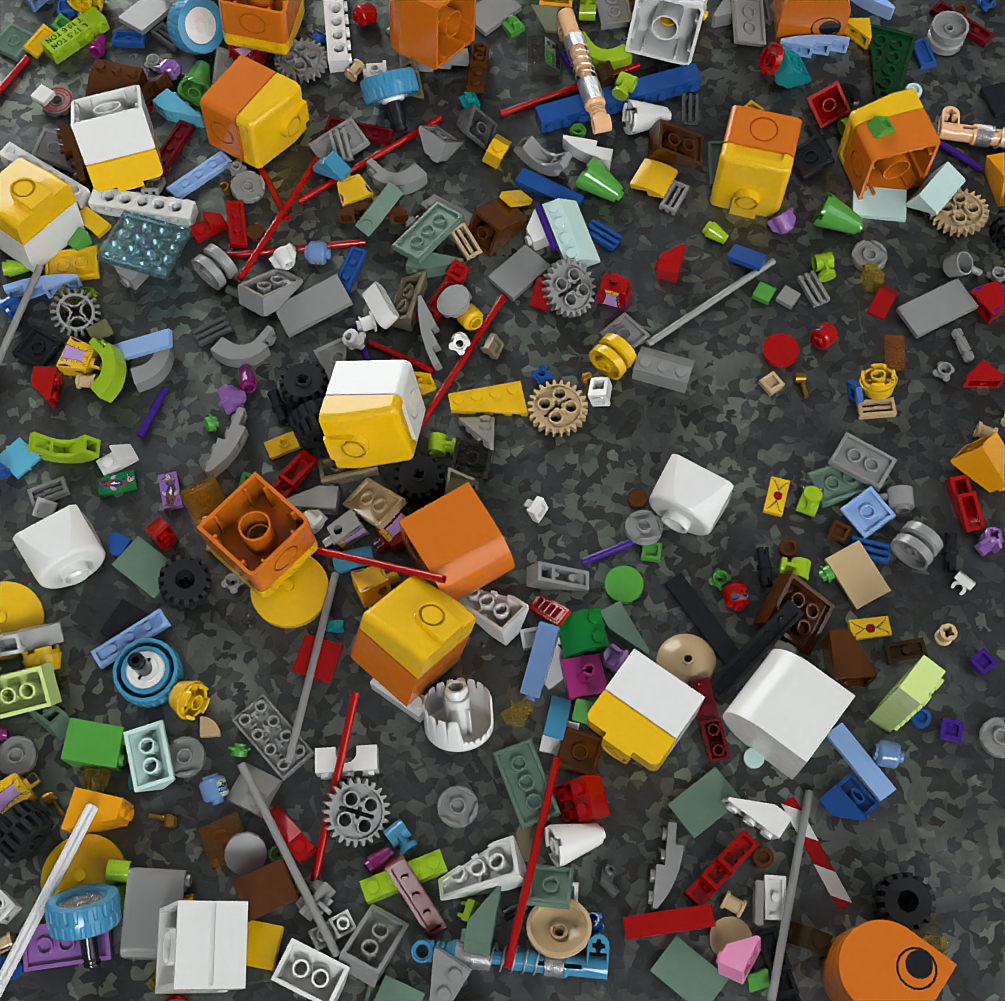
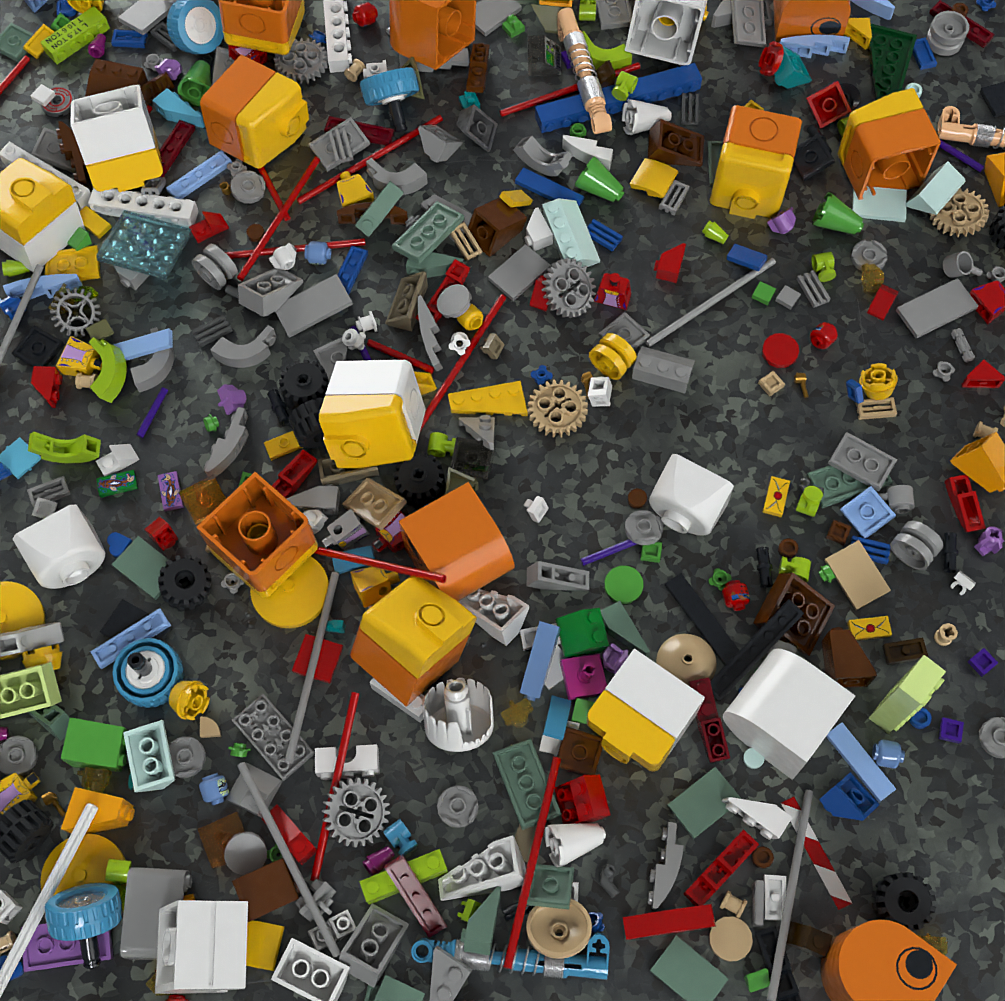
(169, 820): pearl gold hand -> none
(236, 224): red tile -> none
(246, 379): magenta cone -> none
(332, 166): dark azure slope -> none
(380, 305): white beam -> none
(496, 151): yellow slope -> none
(545, 225): dark purple bar -> none
(547, 609): red slope -> none
(738, 958): bright pink slope -> none
(880, 126): bright green slope -> none
(895, 352): clear orange plate -> none

